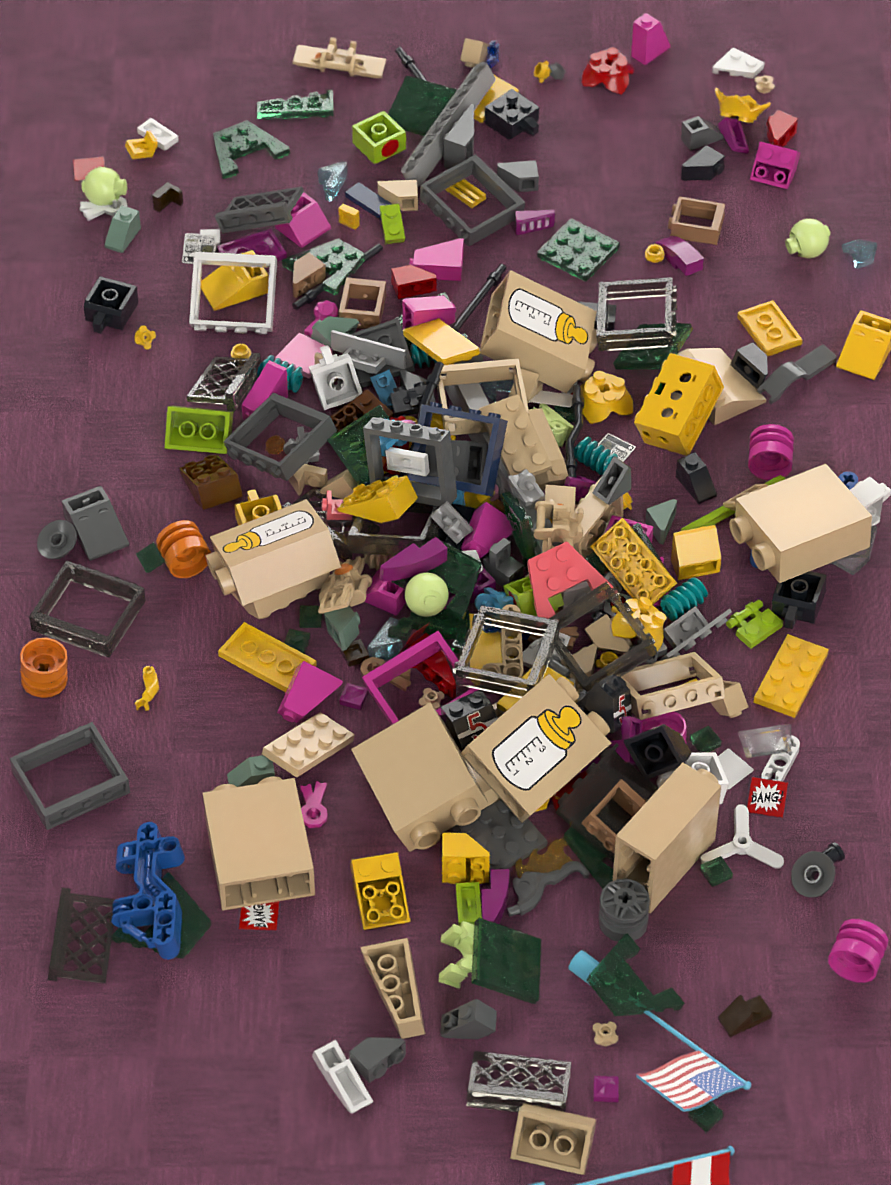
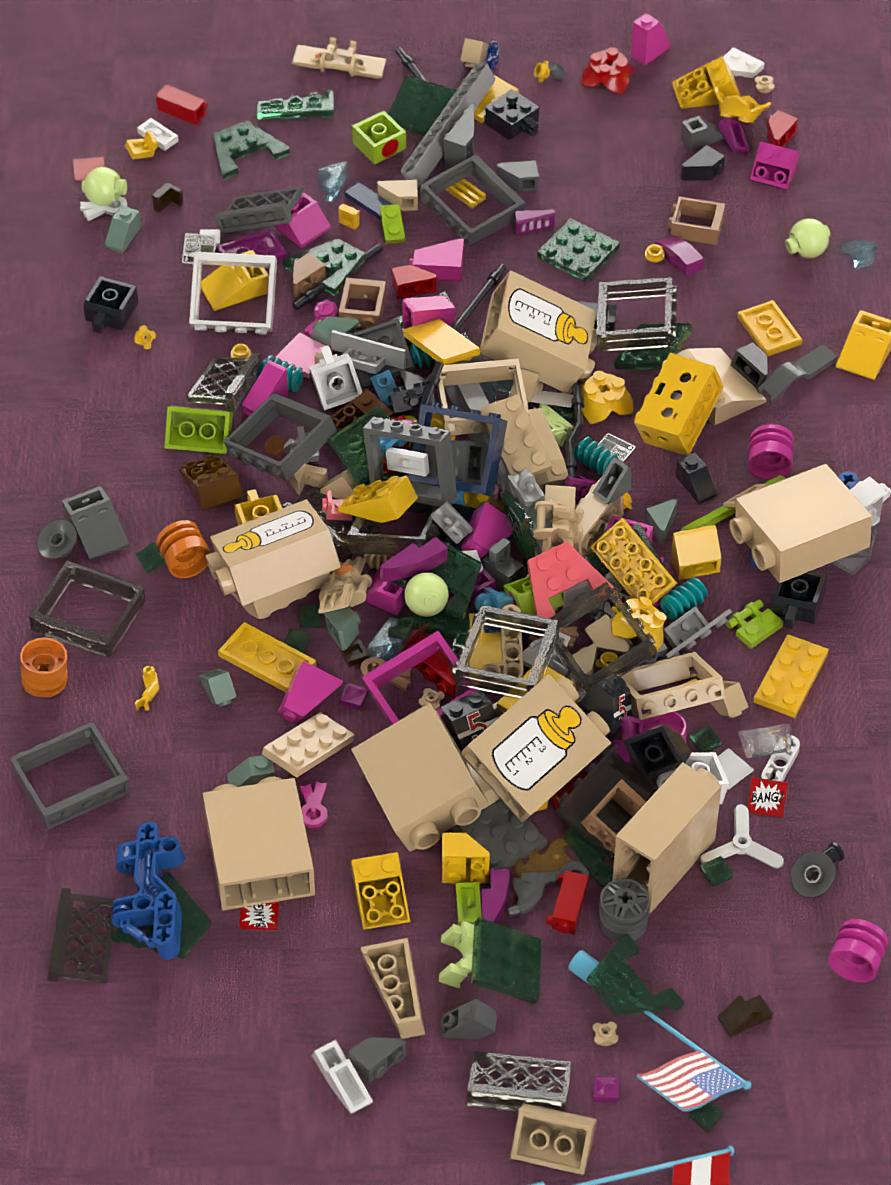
(181, 104): none -> red brick
(218, 686): none -> sand green slope
(569, 902): none -> red brick
(699, 86): none -> yellow slope

